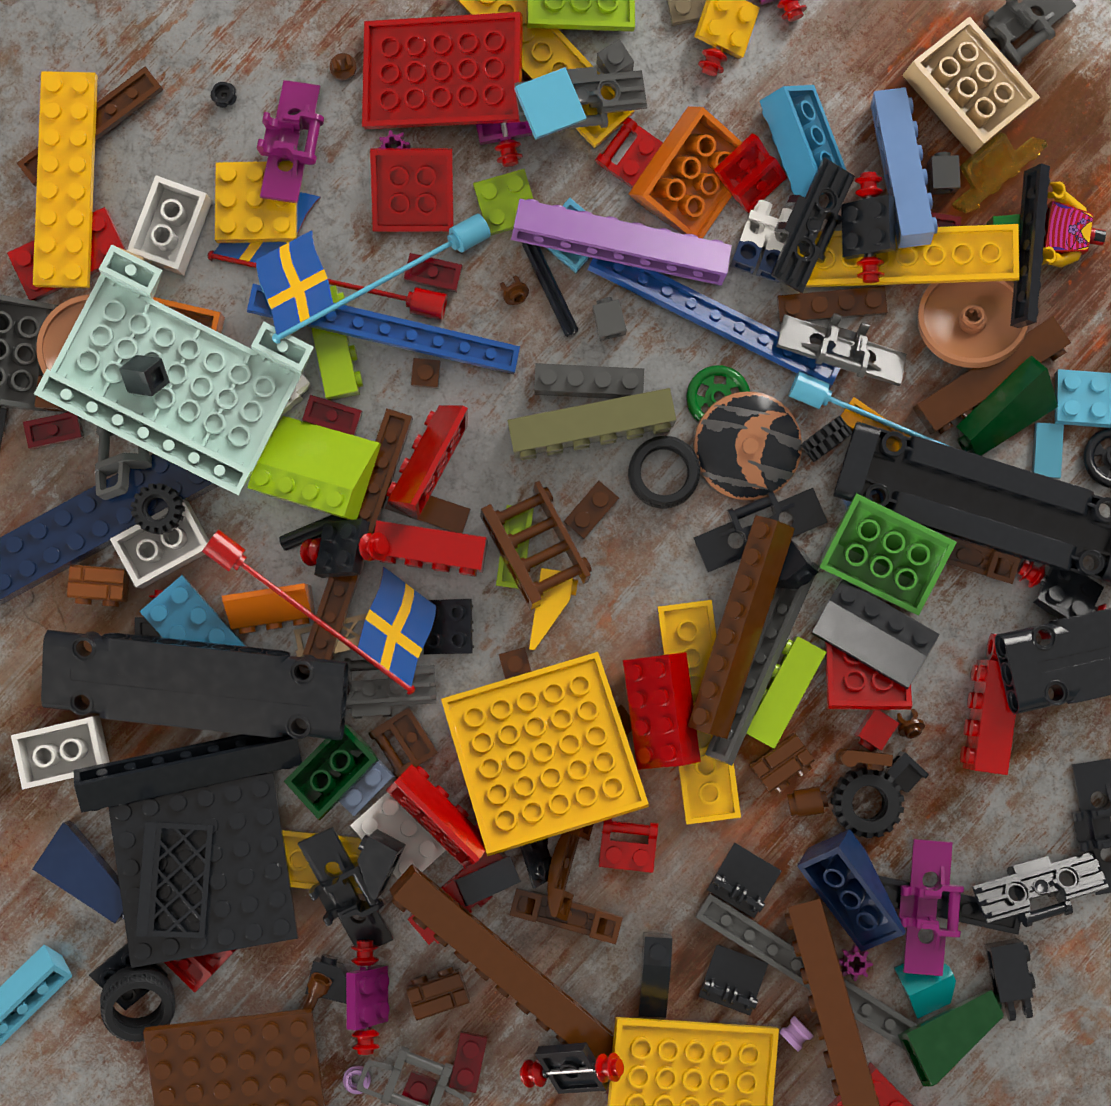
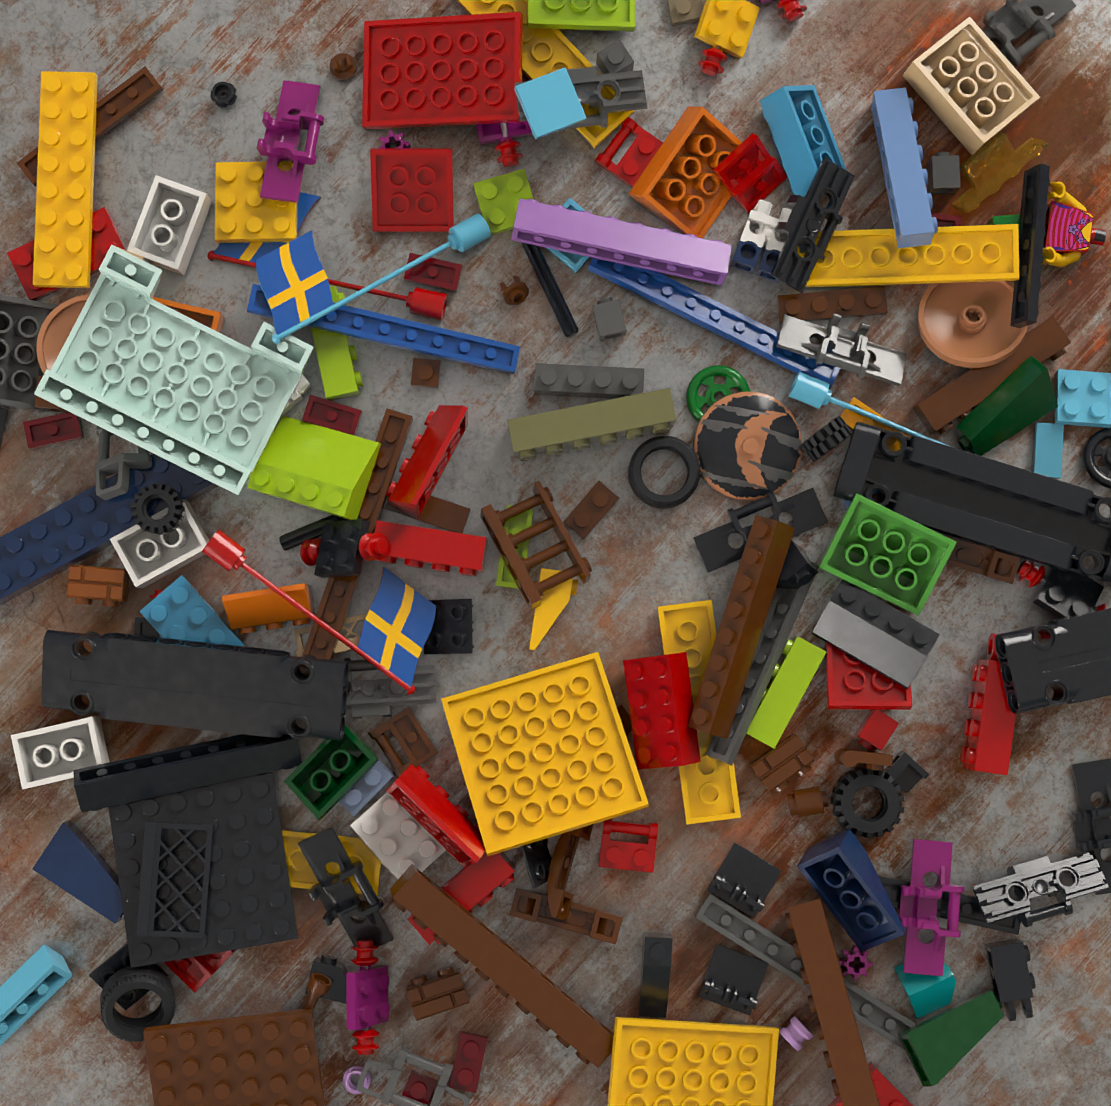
(144, 375): black panel -> none
(378, 860): black slope -> none
(487, 881): black slope -> none
(515, 663): reddish brown plate -> none
(571, 1068): black plate -> none
(868, 227): black plate -> none
(910, 728): reddish brown plate -> none

